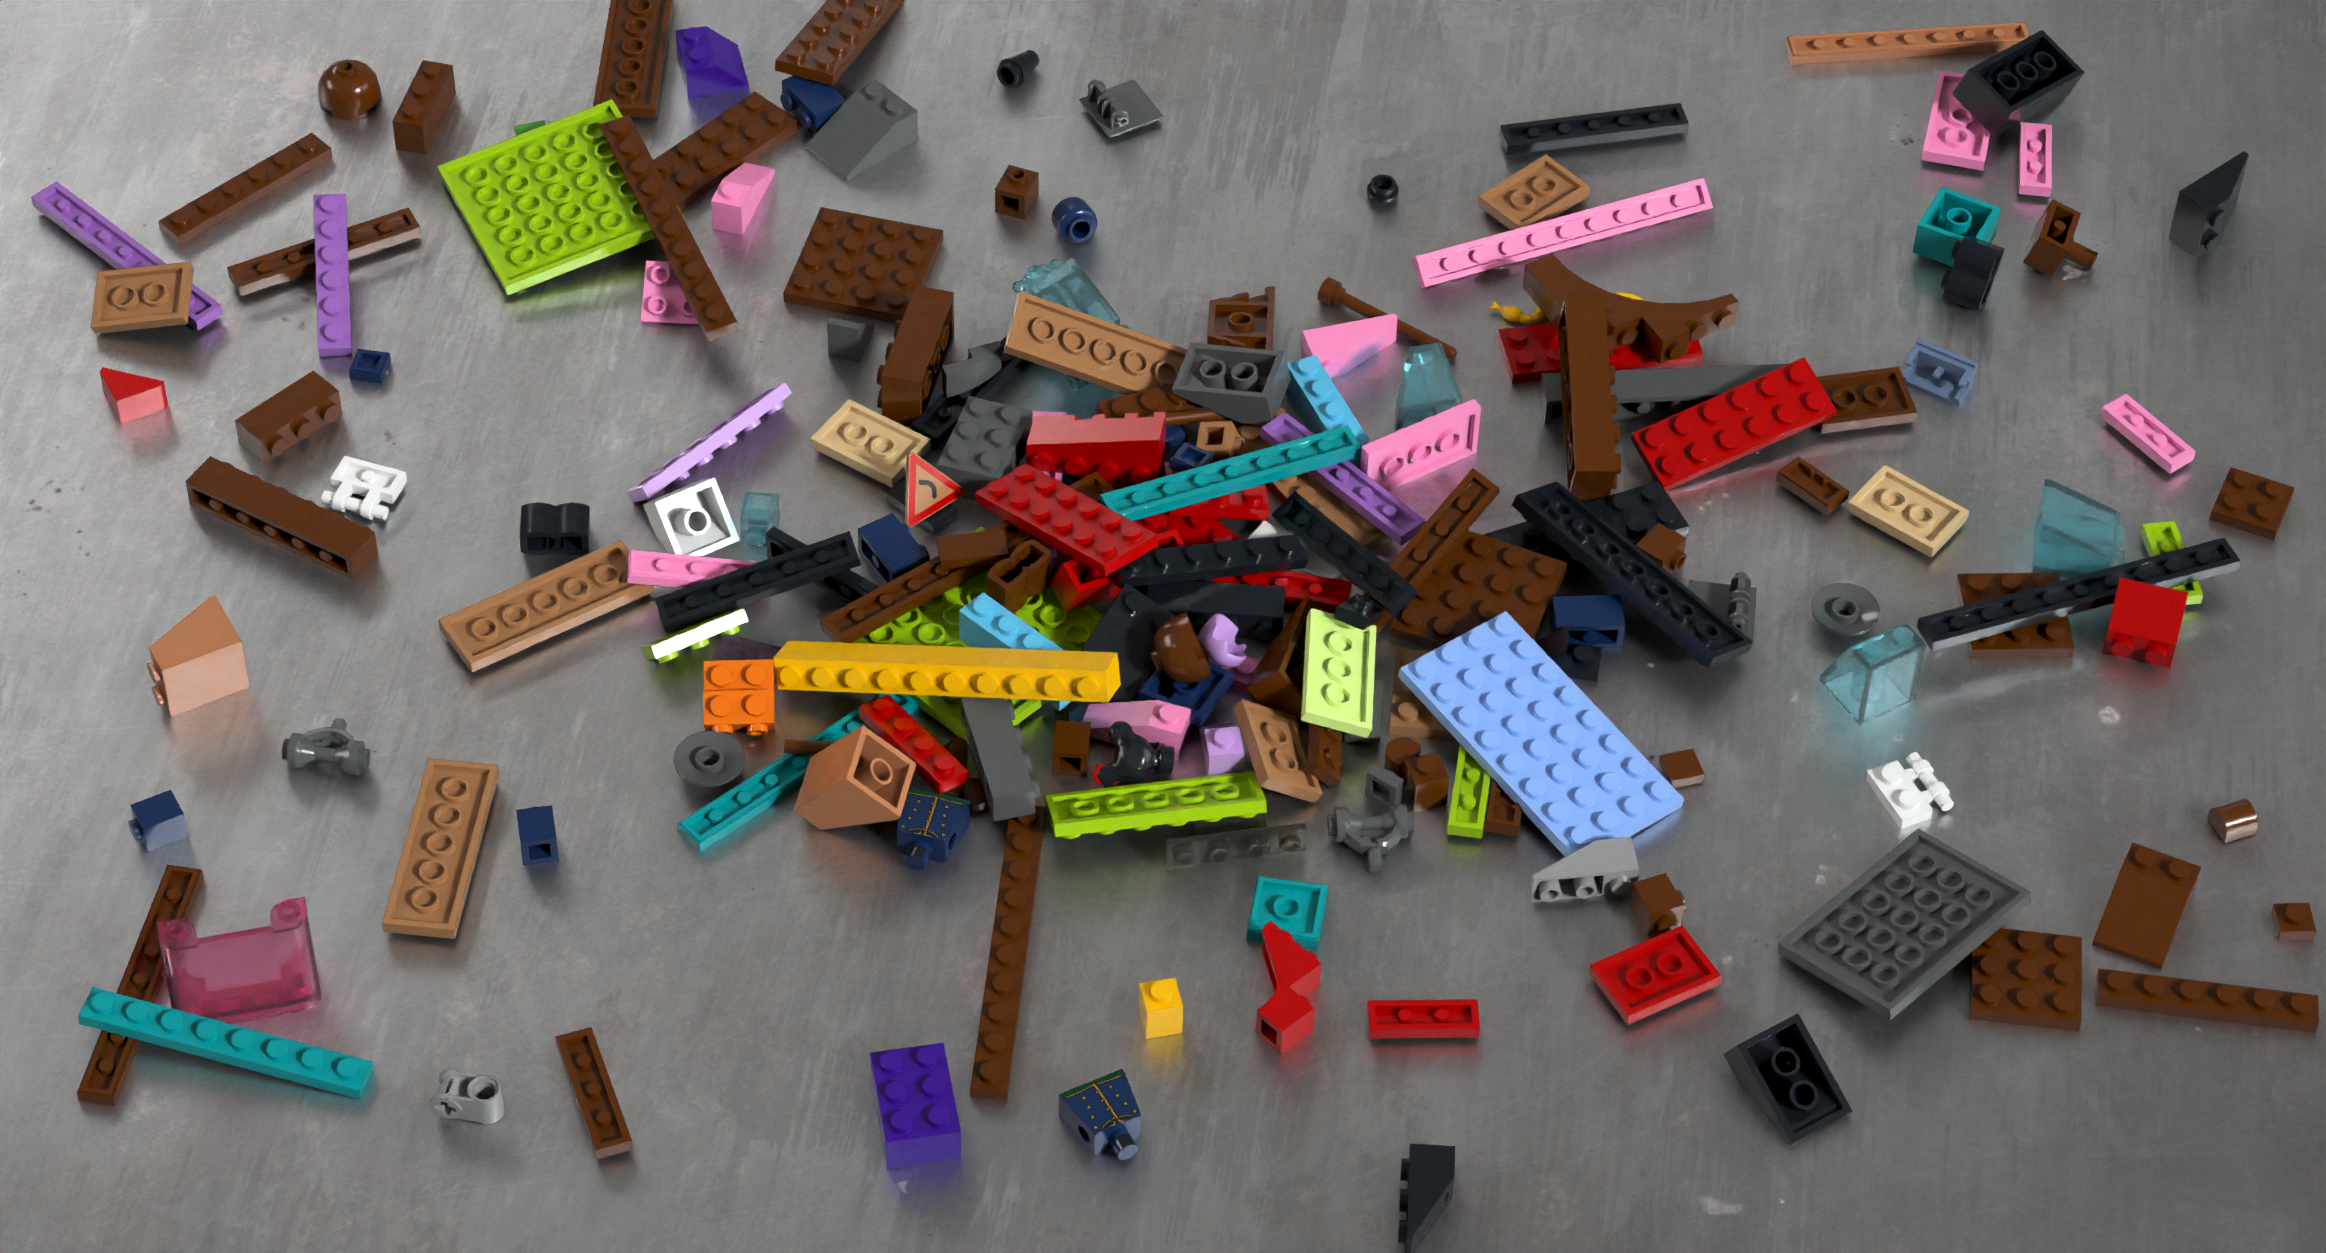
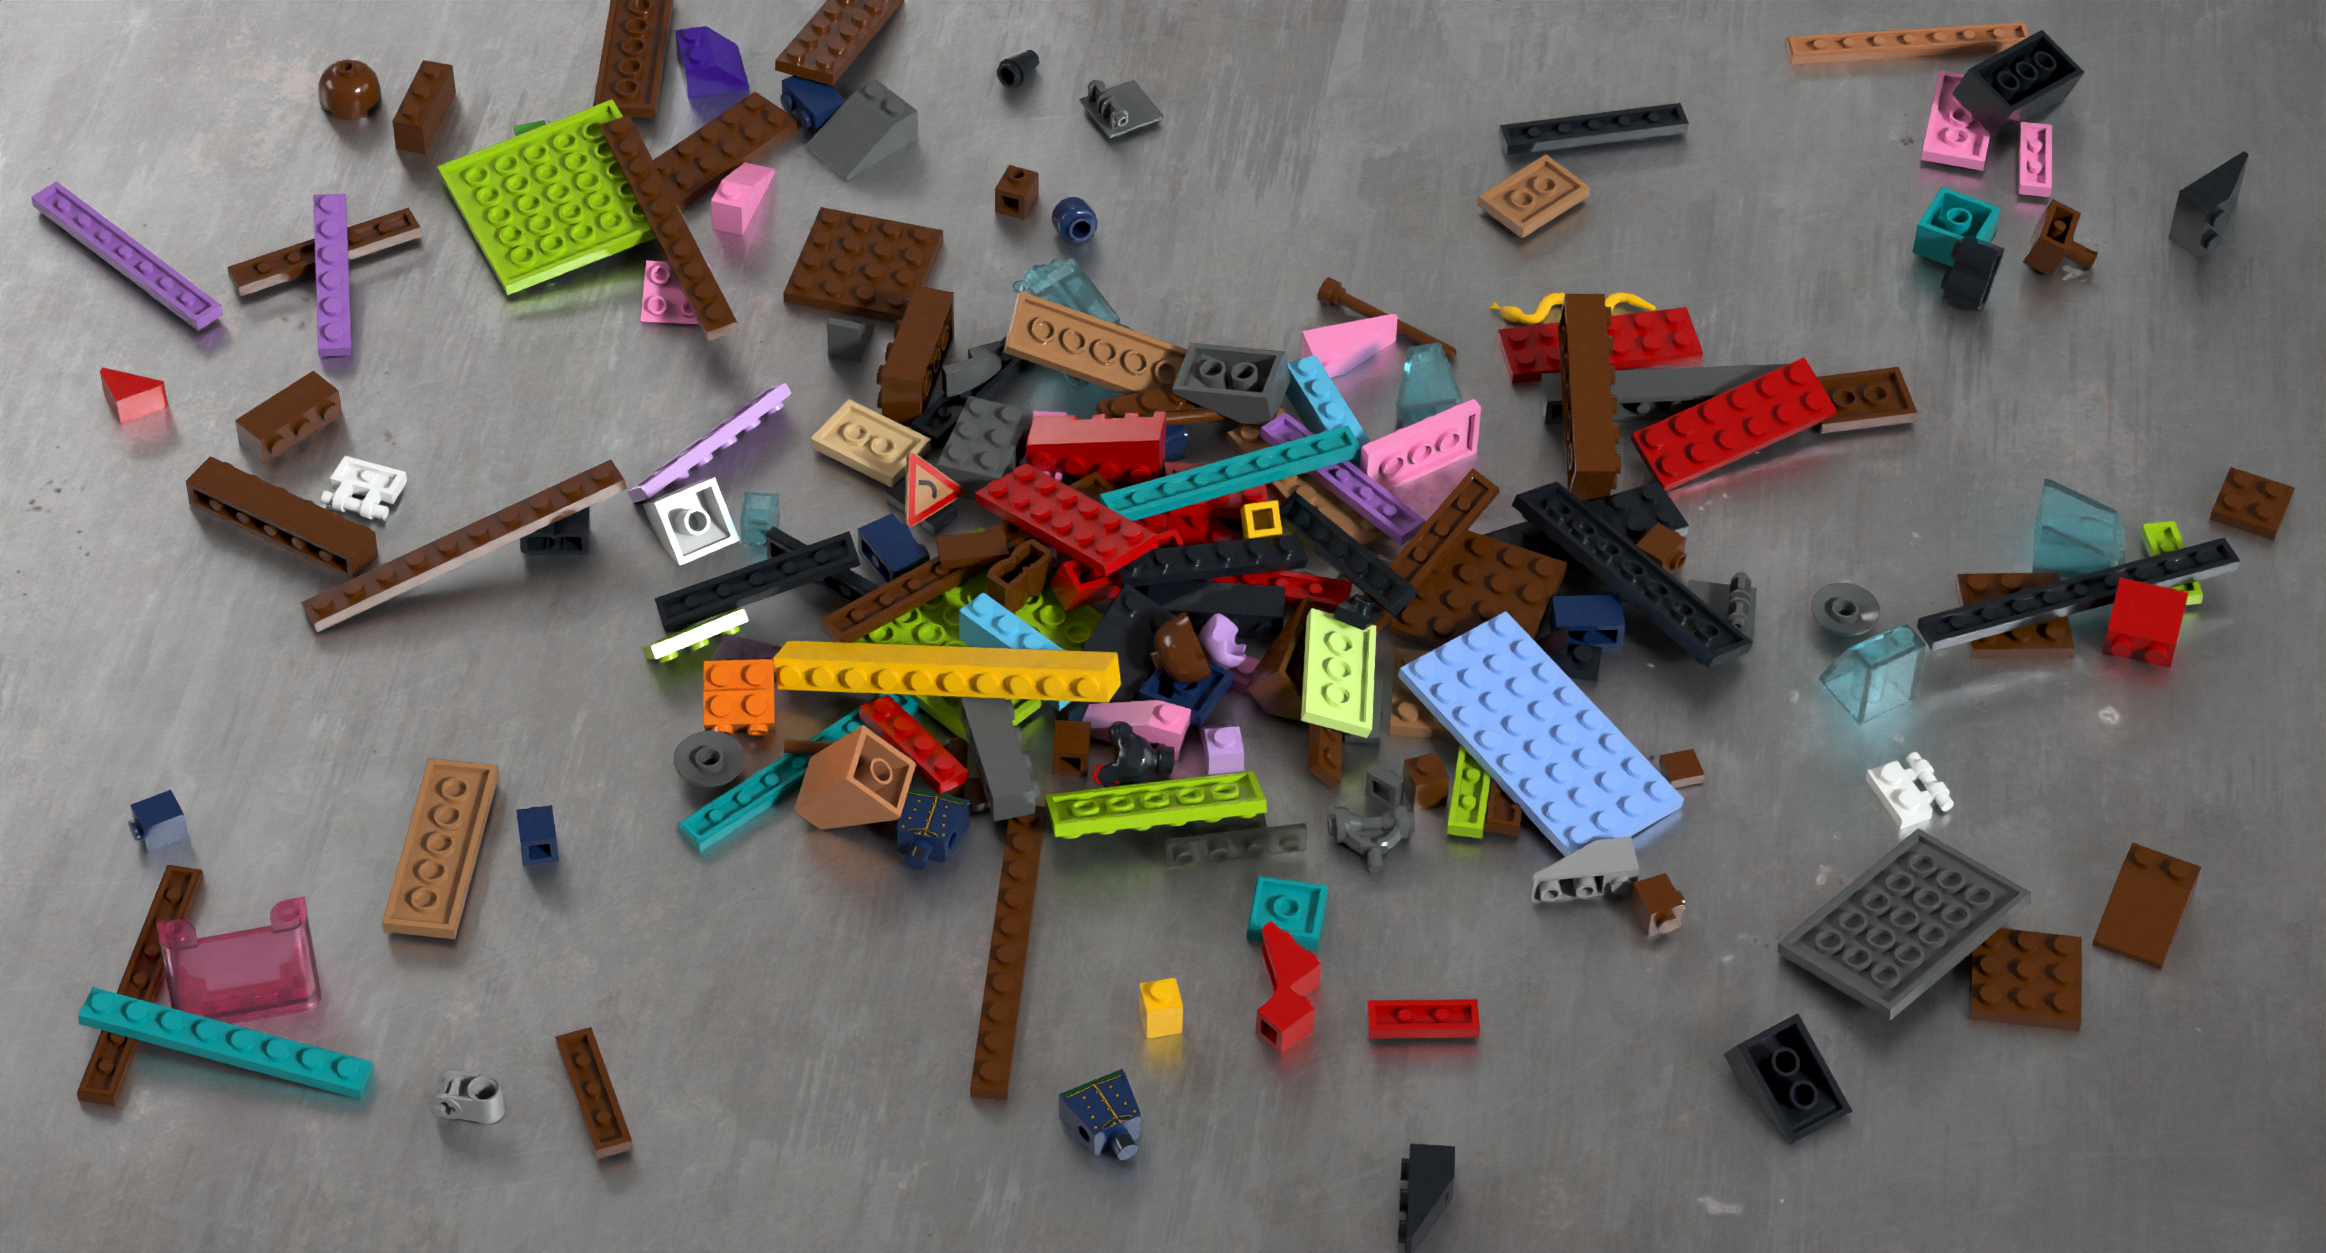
(142, 297): medium nougat plate -> none
(198, 660): nougat slope -> none
(245, 189): reddish brown plate -> none
(316, 745): dark grey piece -> none
(369, 366): dark blue tile -> none
(463, 545): none -> reddish brown plate
(542, 607): medium nougat plate -> none
(677, 569): bright pink tile -> none
(915, 1105): dark purple brick -> none
(1189, 457): dark blue tile -> none
(1220, 439): medium nougat brick -> none
(1242, 320): reddish brown wing -> none
(1261, 520): none -> yellow brick
(1277, 751): medium nougat plate -> none
(1382, 189): black plate -> none
(1399, 750): reddish brown brick -> none
(1562, 233): bright pink plate -> none
(1654, 974): red plate -> none
(1660, 327): reddish brown arch -> none
(1812, 485): reddish brown plate -> none
(1907, 511): tan plate -> none
(1939, 372): sand blue hinge -> none
(2147, 433): bright pink plate -> none
(2207, 1000): reddish brown plate -> none
(2234, 820): reddish brown brick -> none
(2293, 921): reddish brown plate -> none

